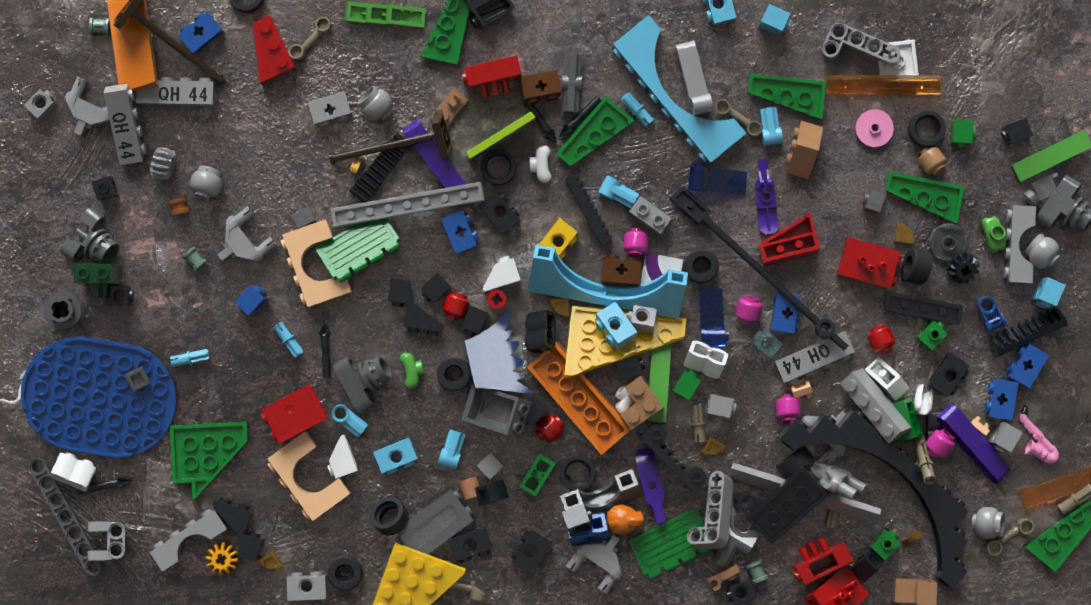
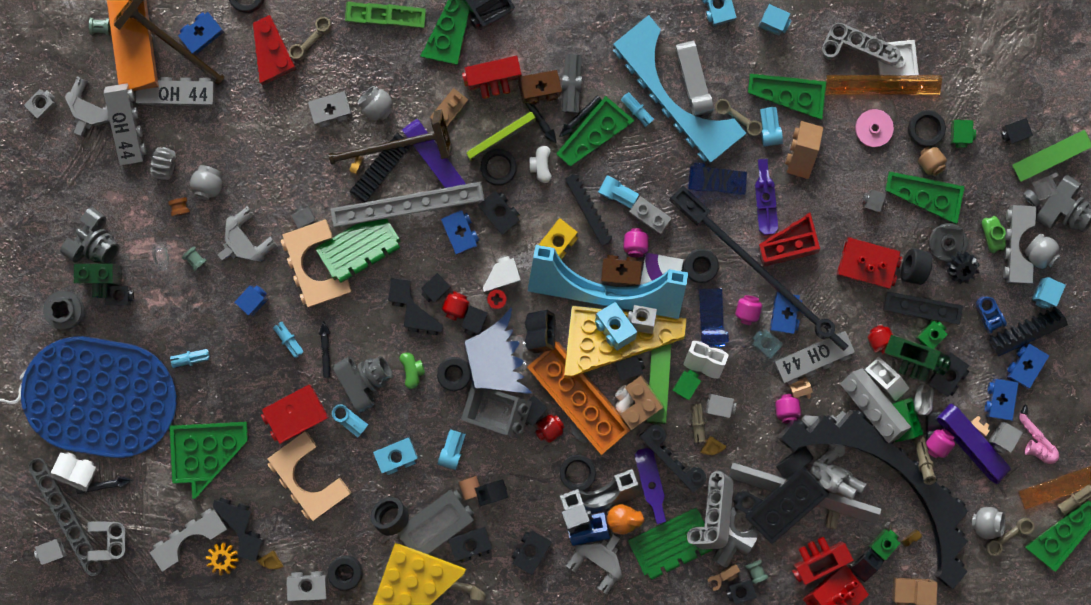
(50, 551): none -> light grey brick
(105, 188): black brick -> none
(137, 379): dark grey tile -> none
(342, 459): white slope -> none
(490, 465): light grey tile -> none
(537, 474): green brick -> none
(561, 306): pearl gold tile -> none
(903, 234): pearl gold tile -> none
(919, 356): none -> dark green piece

